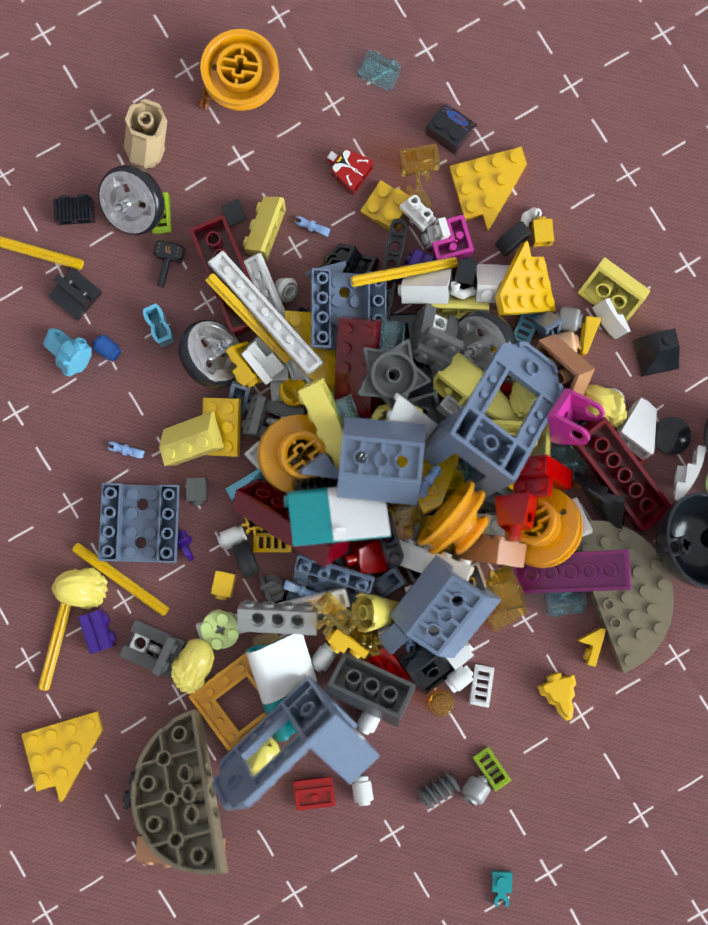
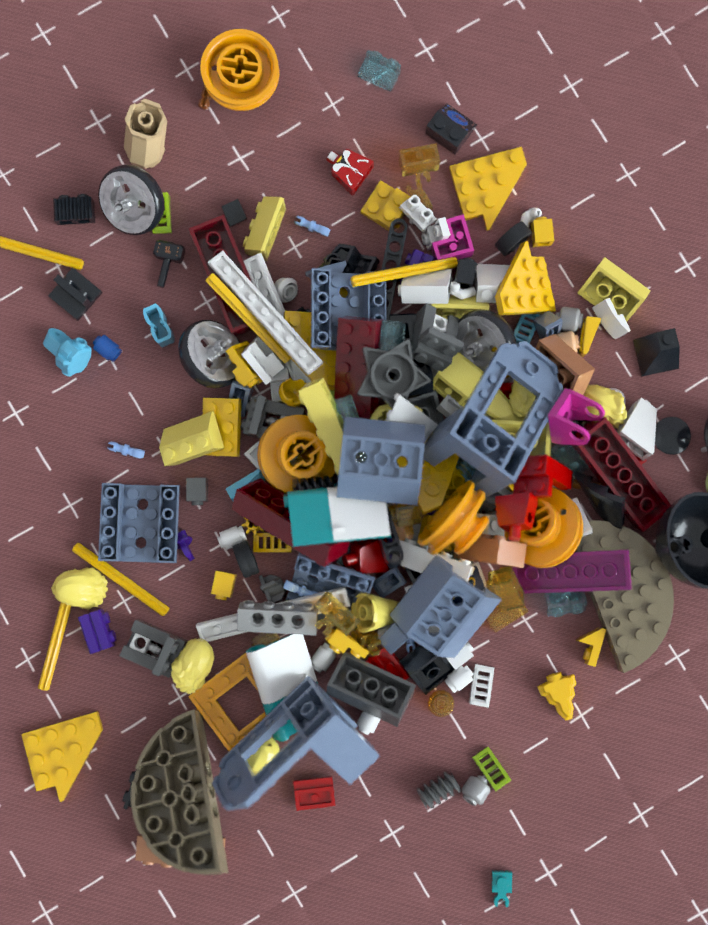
(212, 636): yellowish green plate -> none
(320, 466): sand blue slope -> none
(362, 791): white brick -> none
(427, 481): light blue piece -> none
(686, 475): white slope -> none

